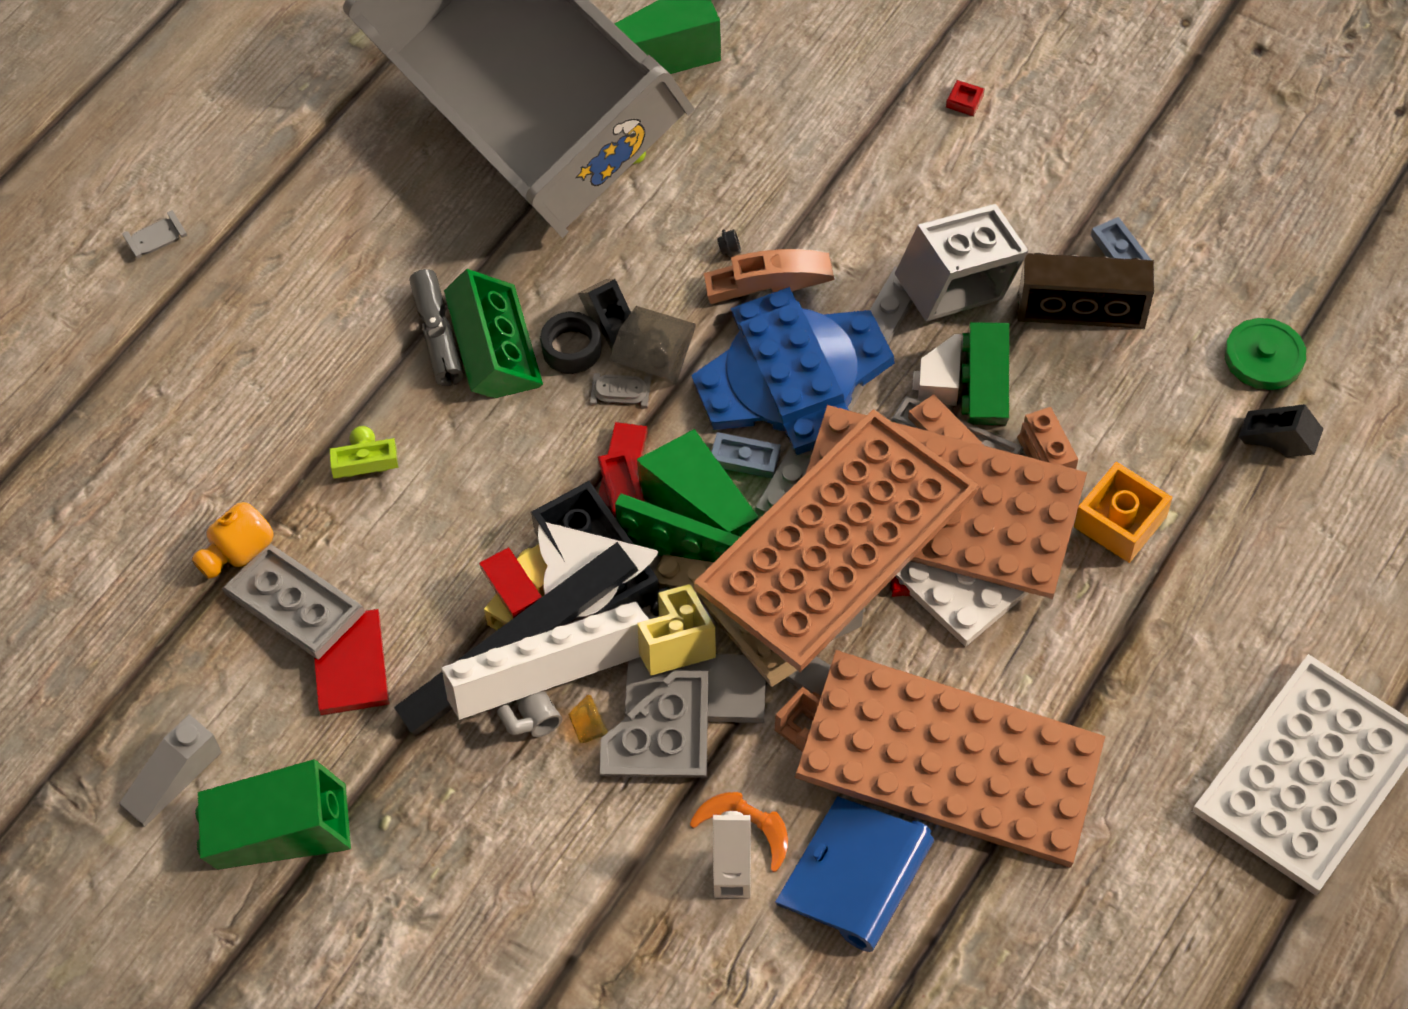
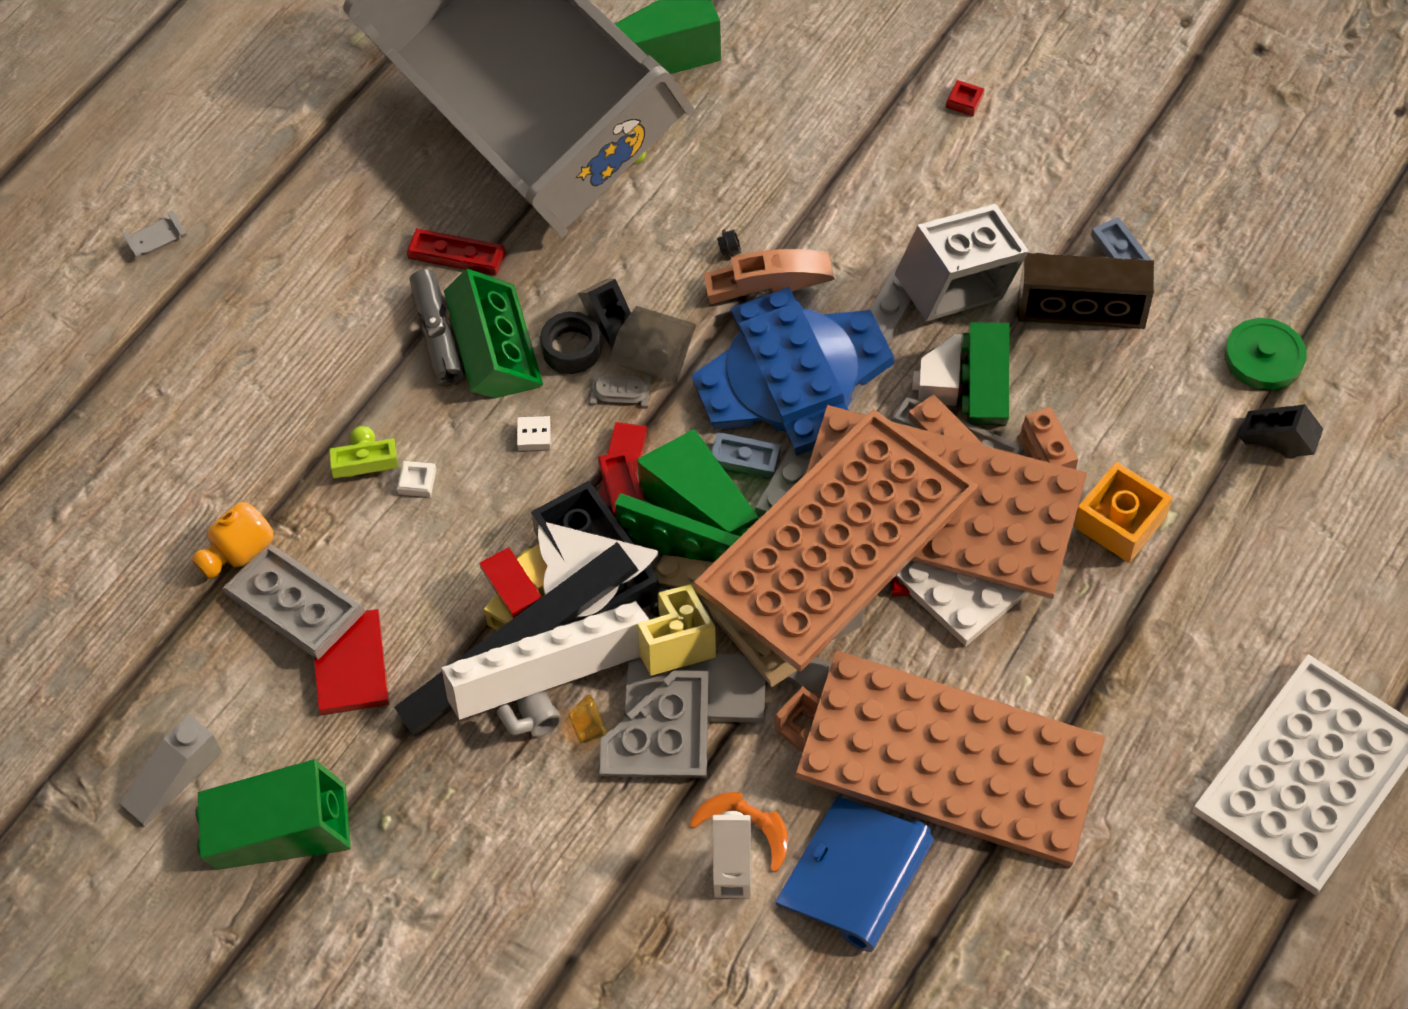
(416, 479): none -> white tile
(456, 251): none -> red tile
(534, 433): none -> white tile

